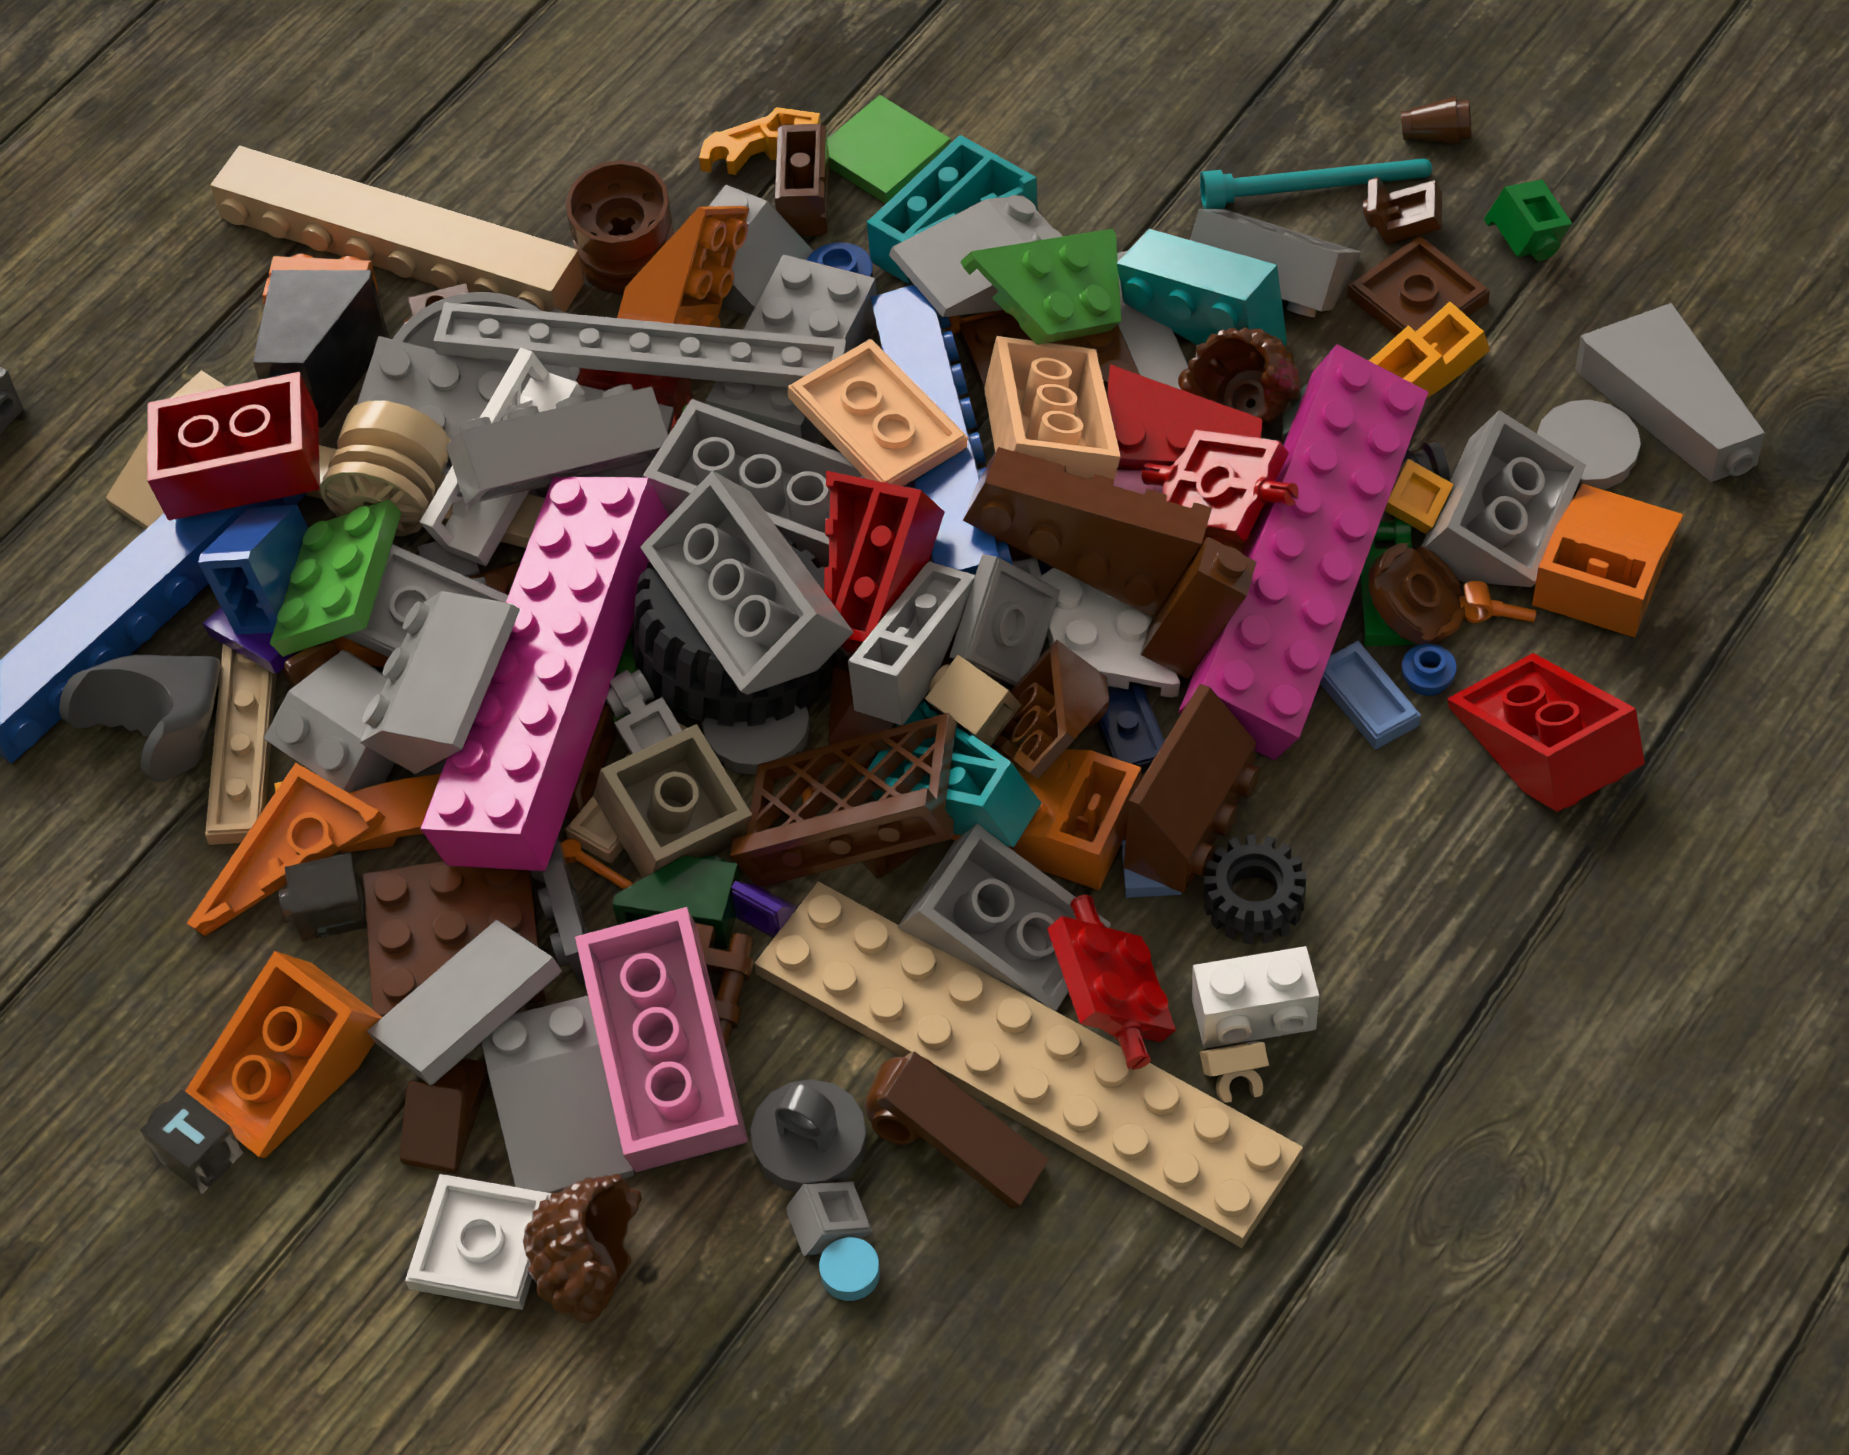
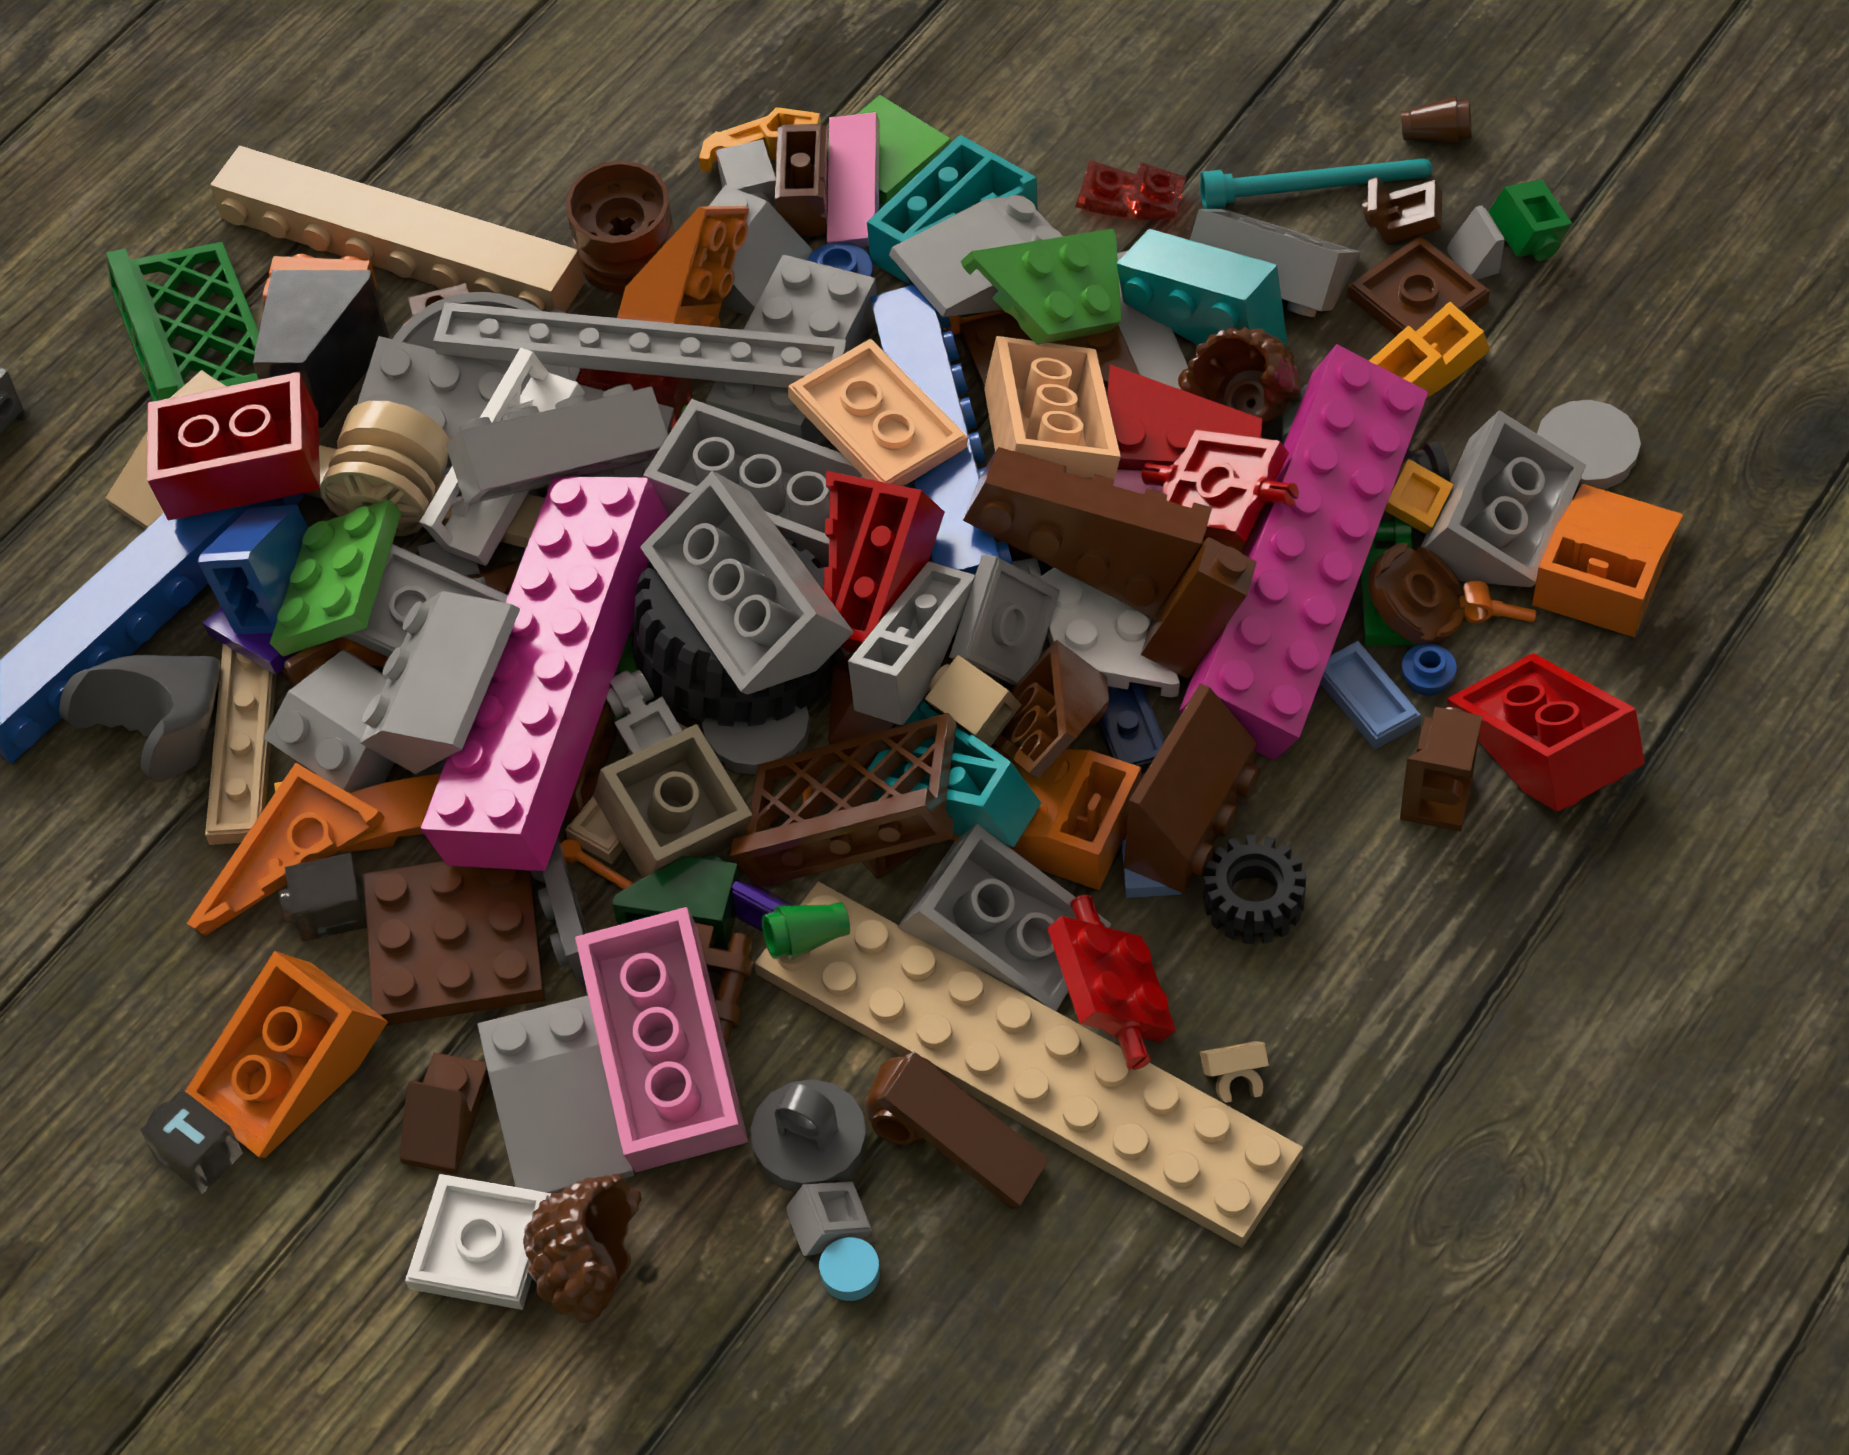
(147, 327): none -> green fence
(464, 1002): light grey tile -> none
(748, 170): none -> light grey brick
(802, 928): none -> green cone
(852, 177): none -> bright pink tile
(1118, 193): none -> clear red slope
(1255, 997): white brick -> none
(1442, 769): none -> reddish brown window
(1478, 245): none -> light grey slope
(1673, 390): light grey slope -> none

